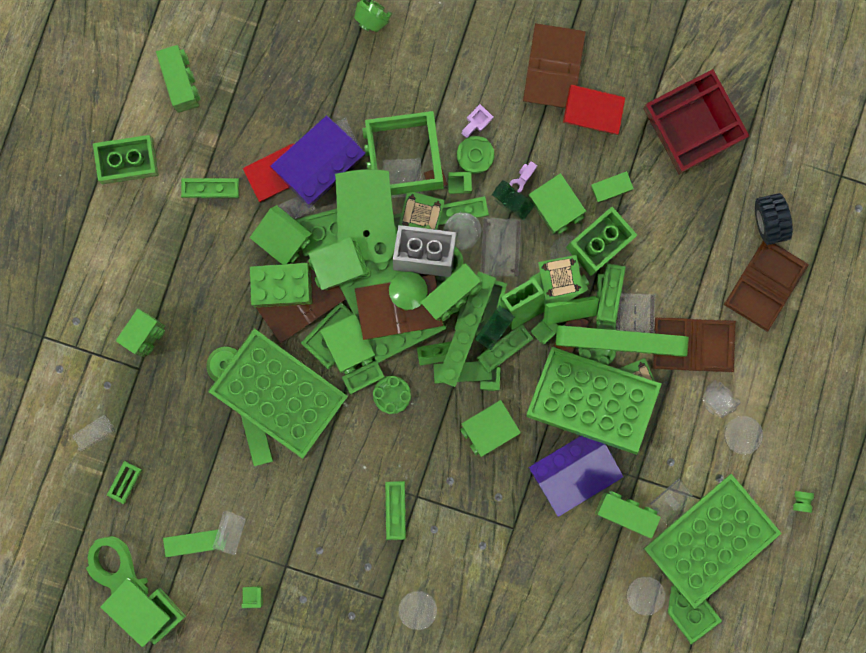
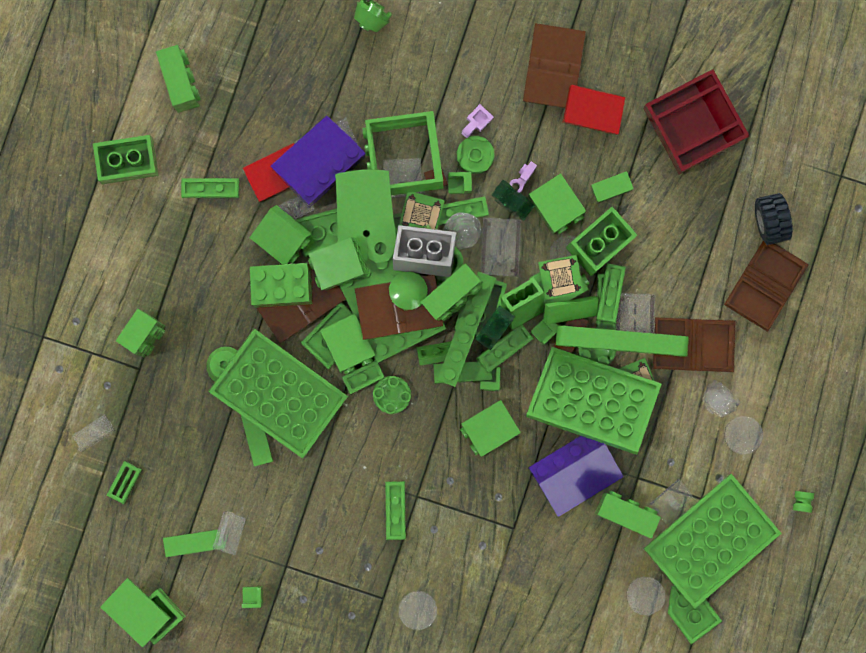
(126, 569): bright green animal -> none

